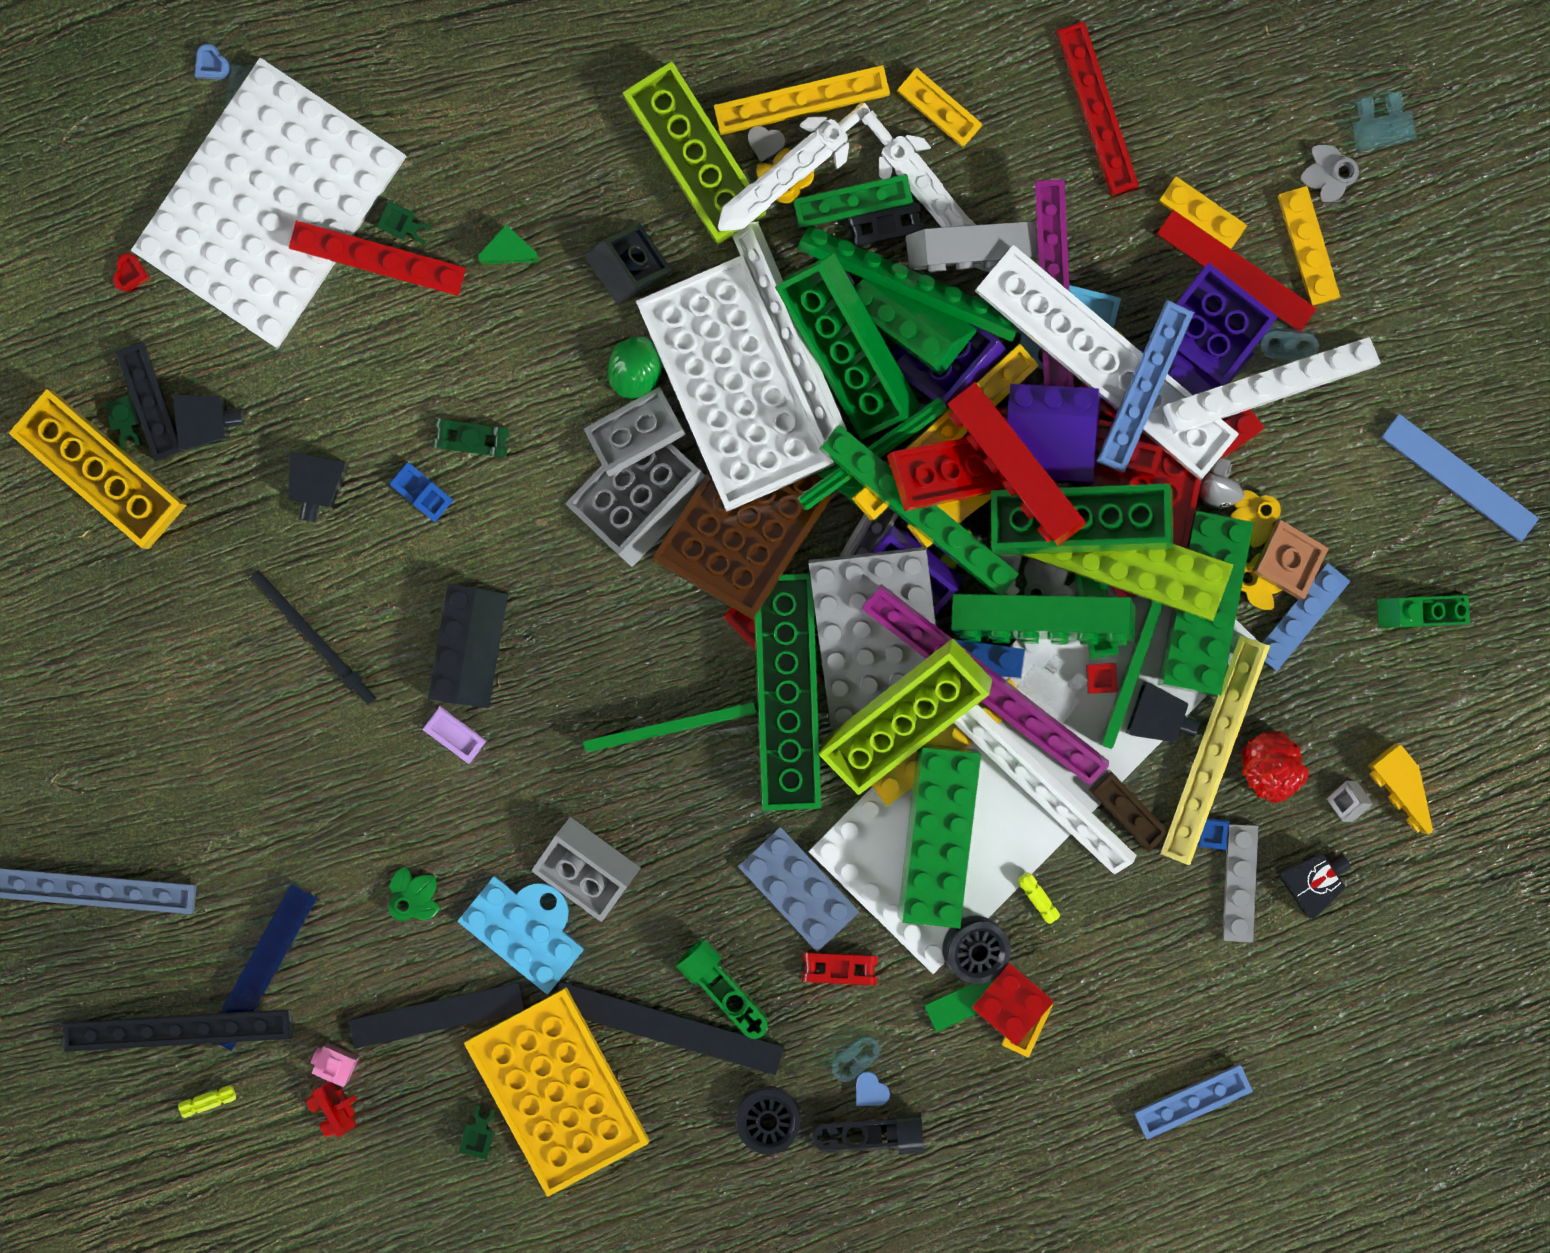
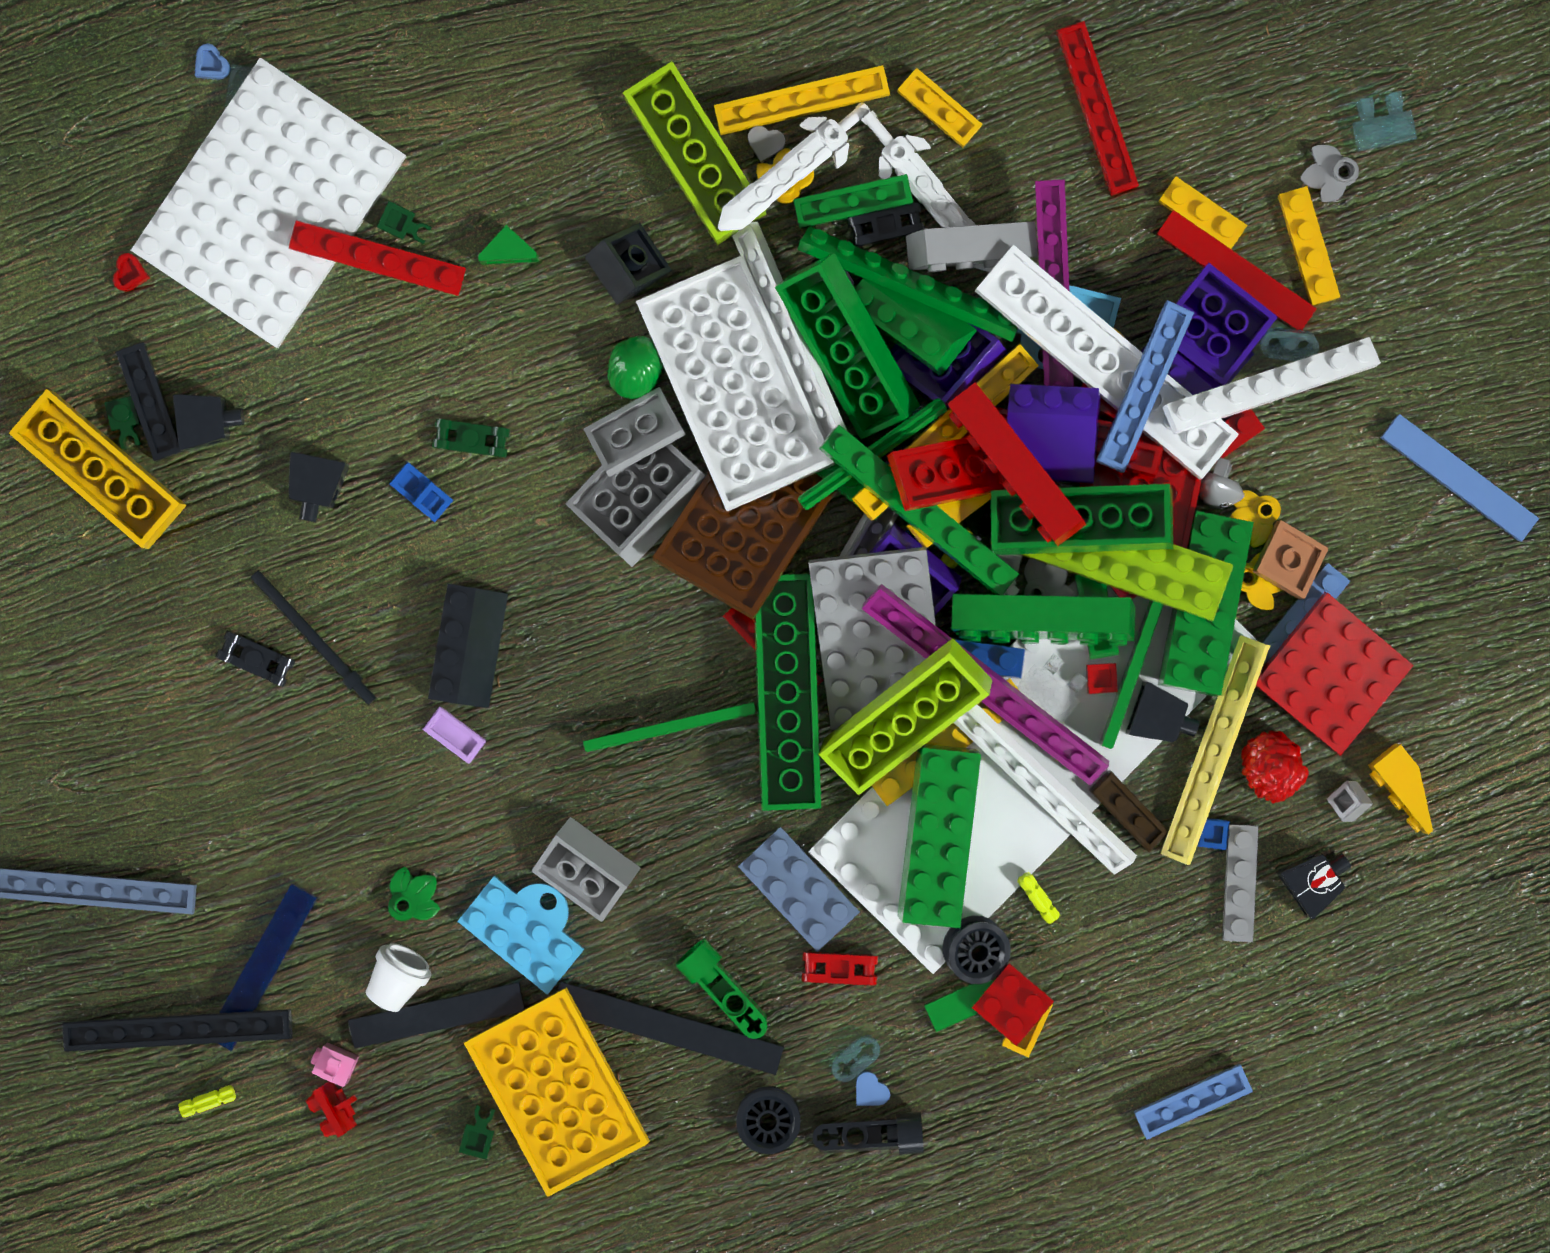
(255, 658): none -> black plate
(396, 976): none -> white piece
(1332, 673): none -> red plate
(1423, 611): green slope -> none

